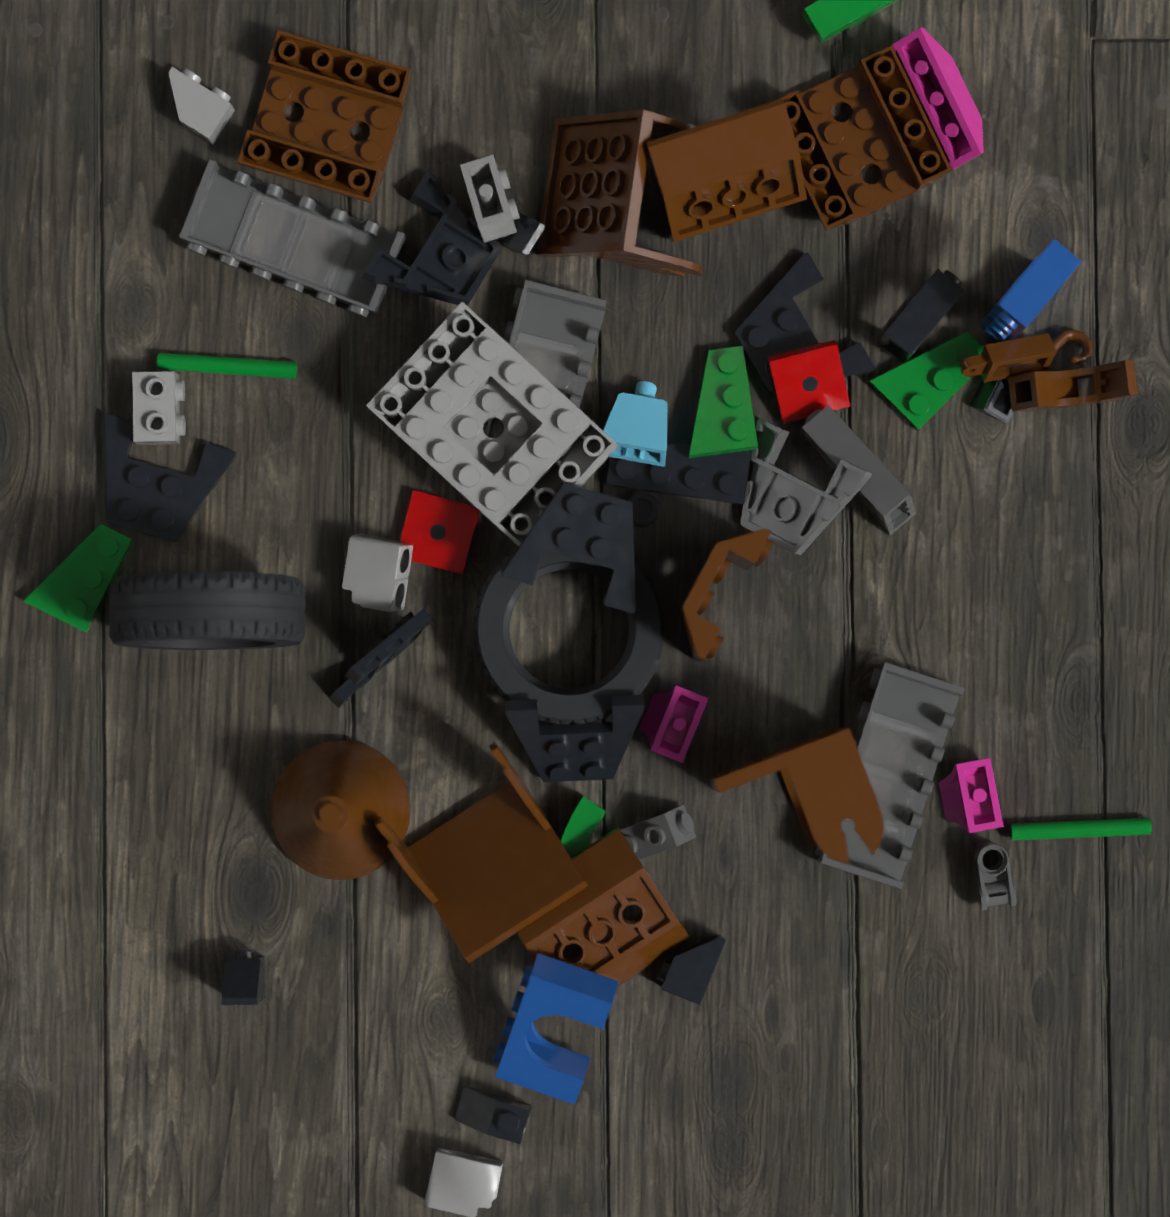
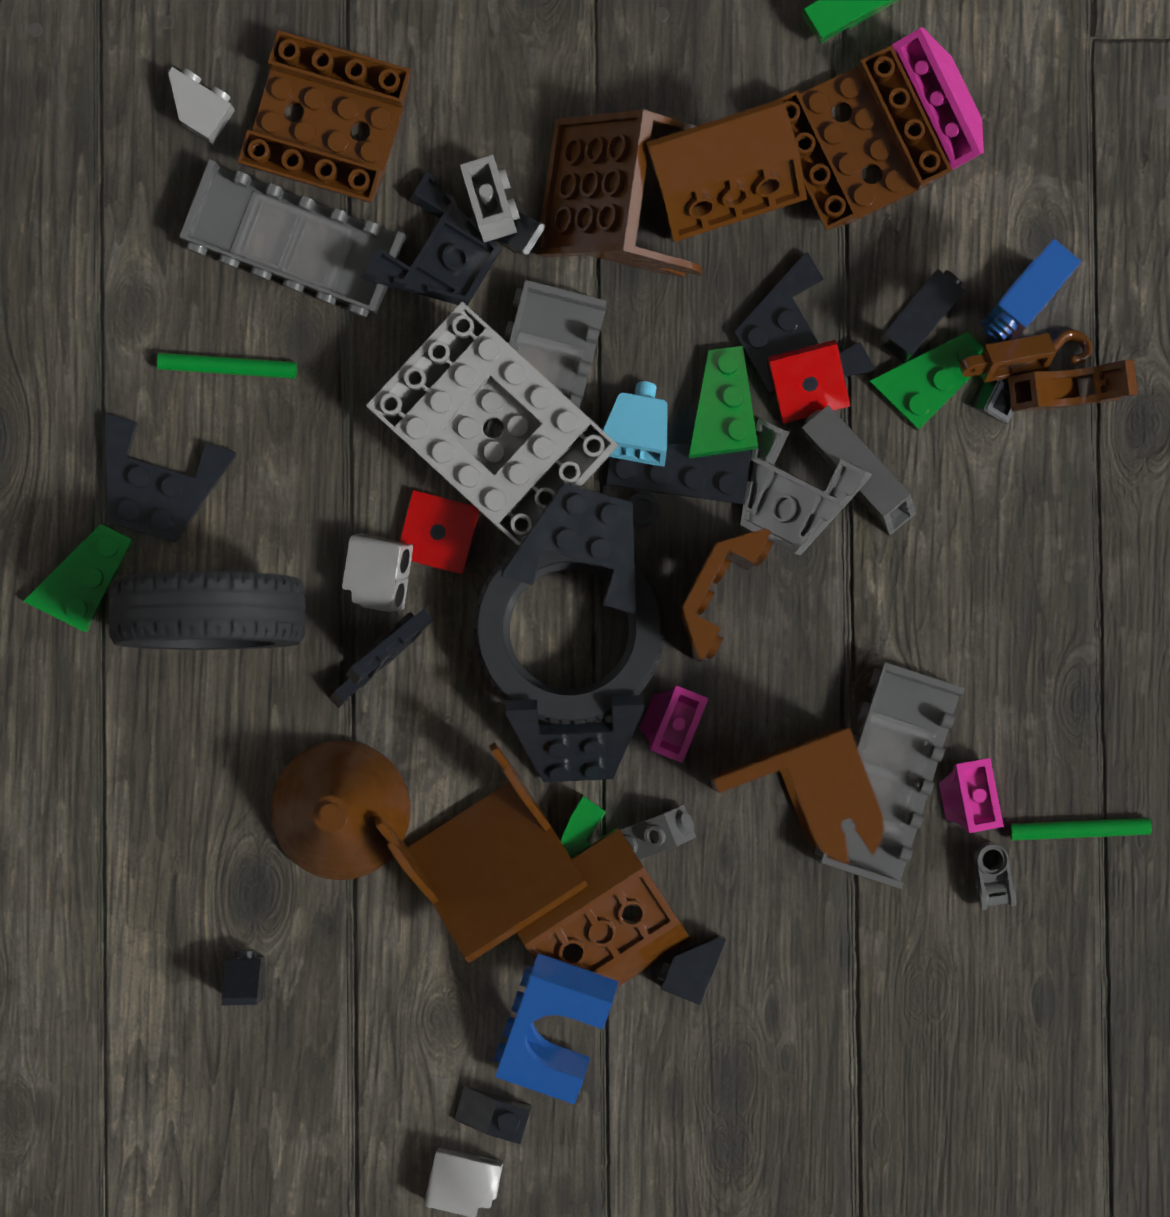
(157, 408): light grey brick -> none

